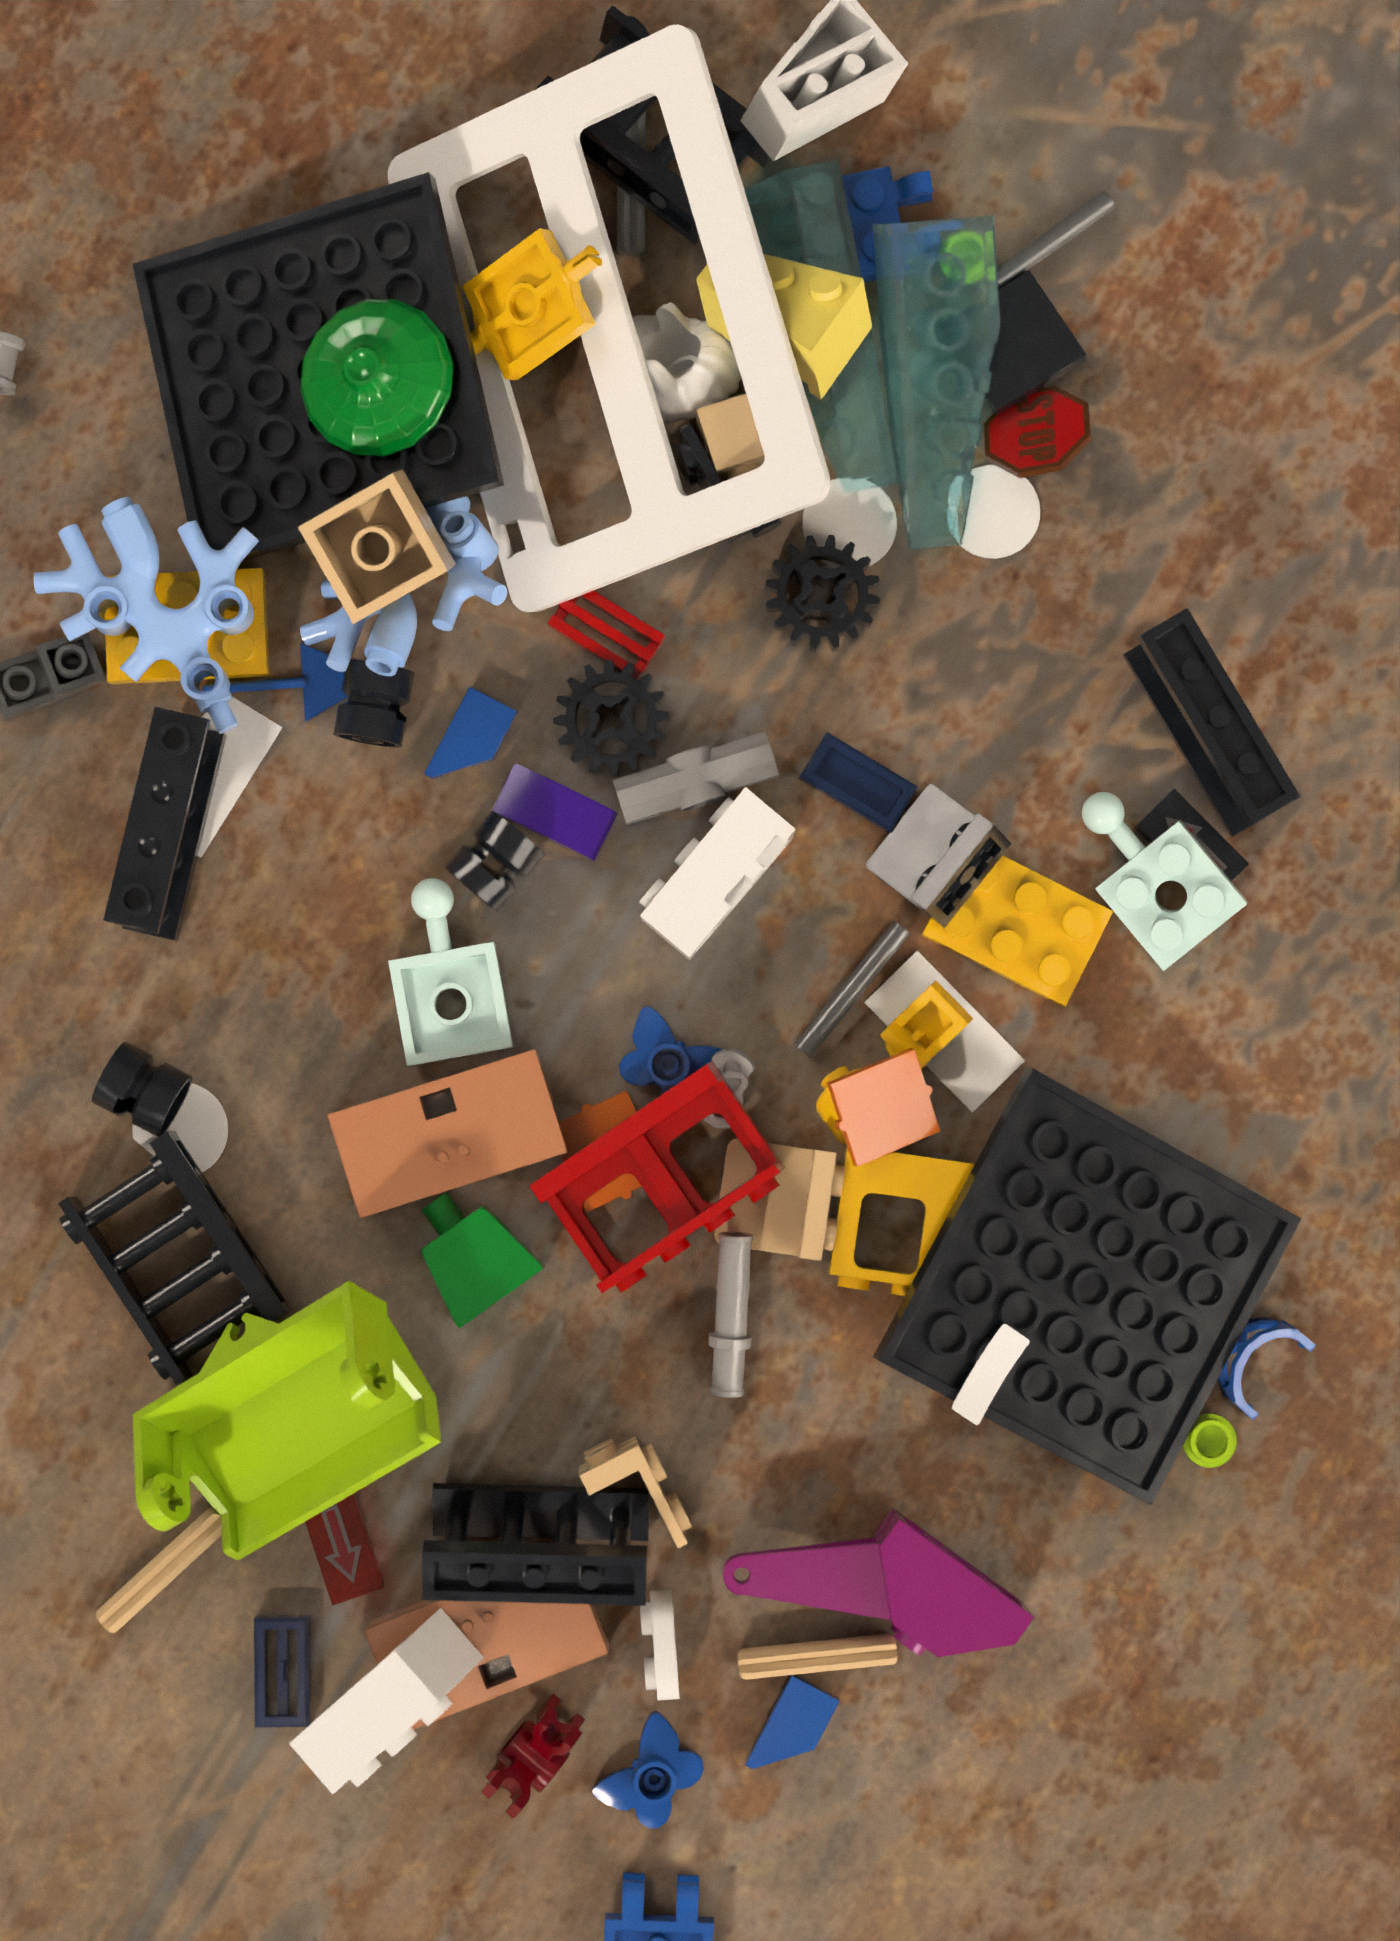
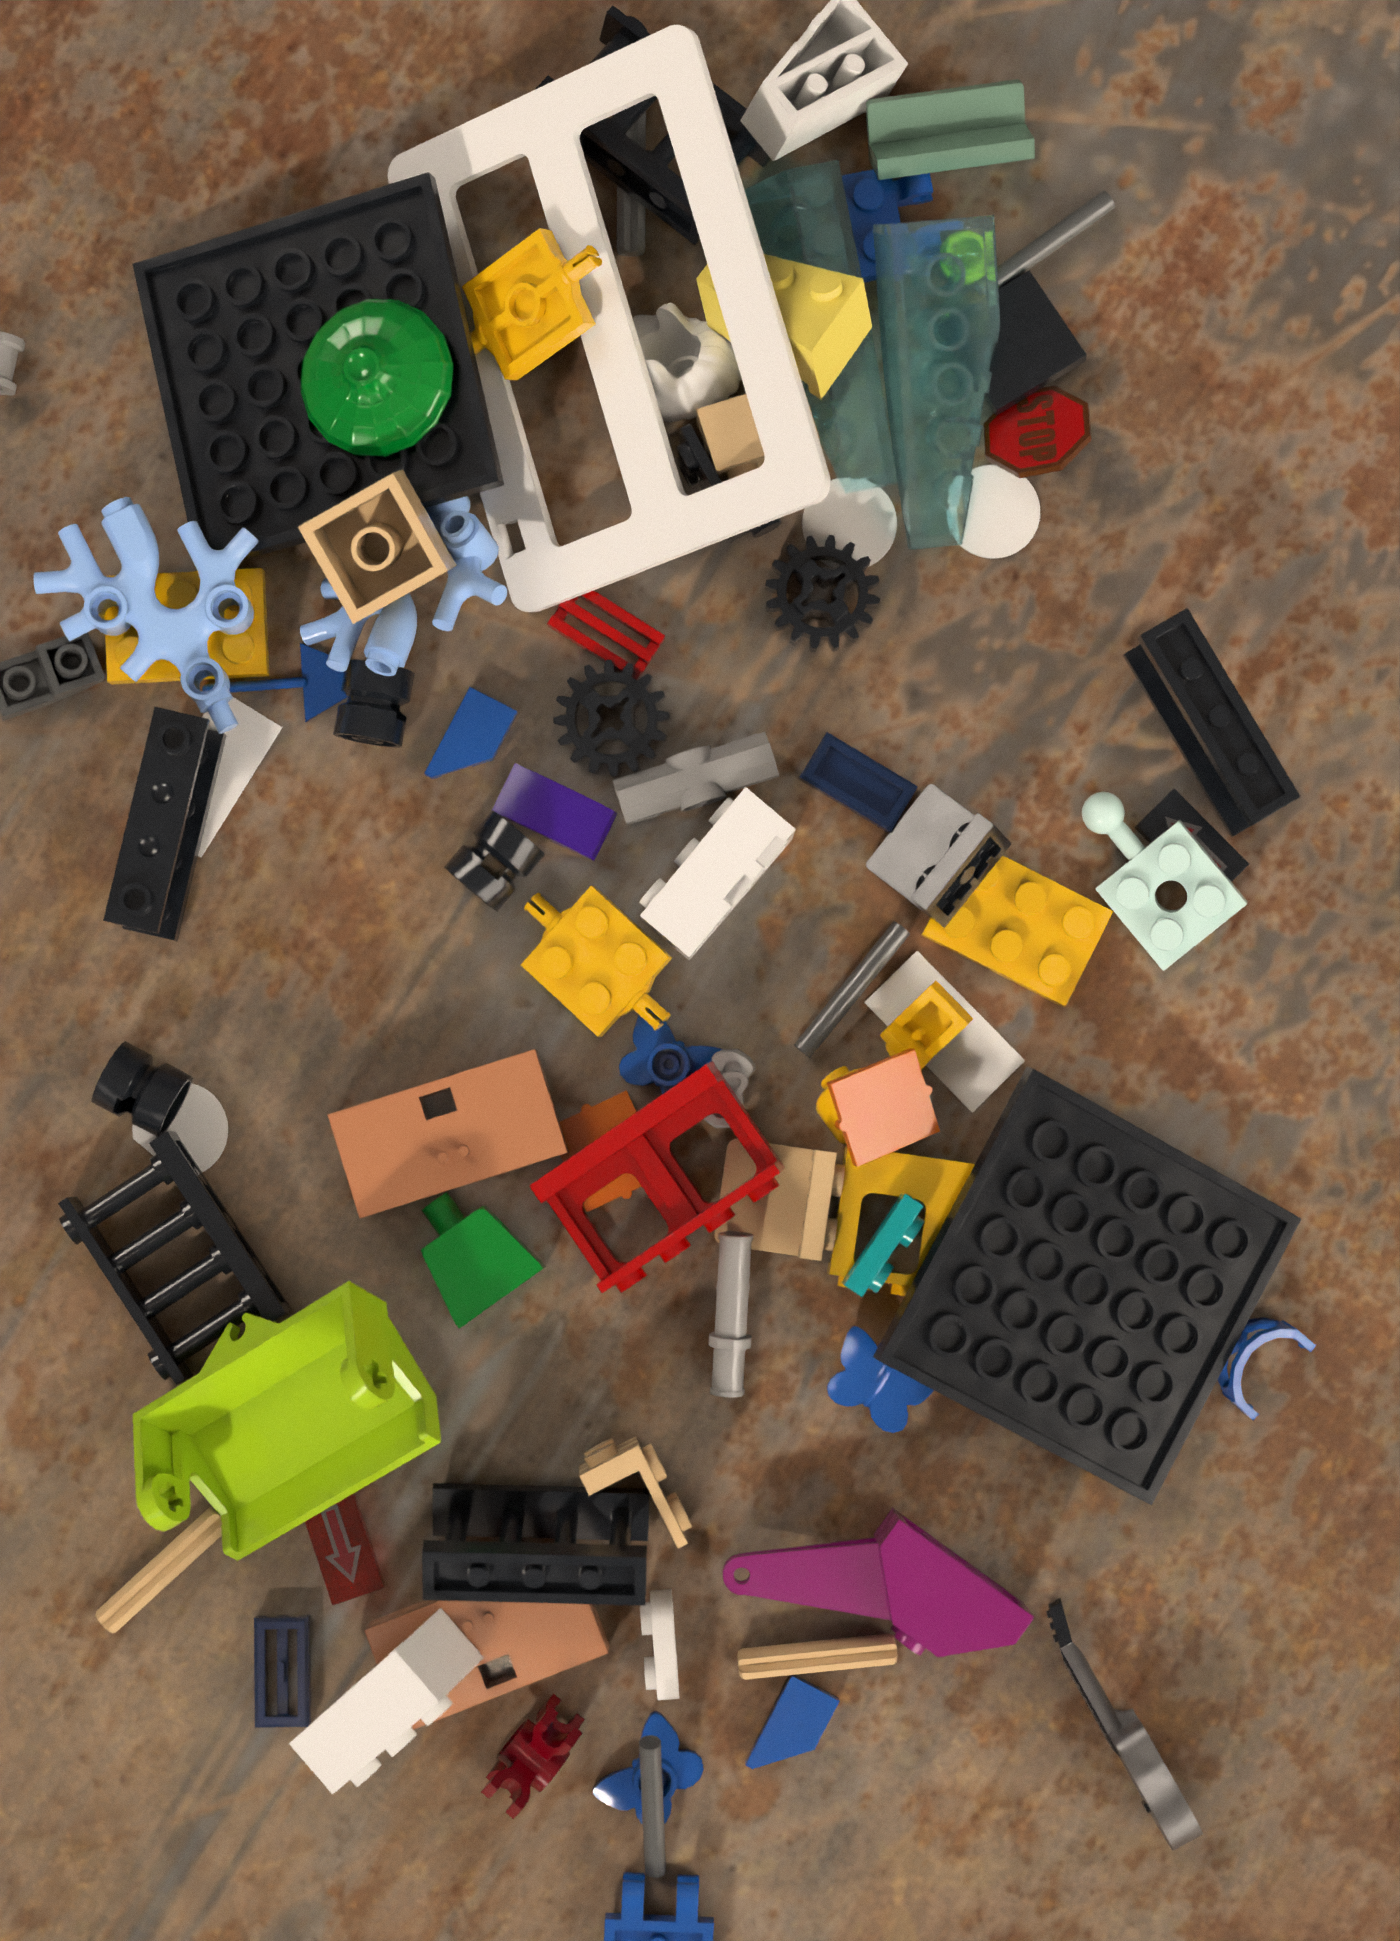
(422, 978): light aqua plate -> none
(596, 961): none -> yellow plate
(652, 1806): none -> dark grey bar
(874, 1383): none -> blue animal
(897, 1227): none -> teal plate
(948, 129): none -> sand green panel
(989, 1373): white sticker -> none
(1129, 1741): none -> flat silver piece
(1210, 1441): lime plate -> none

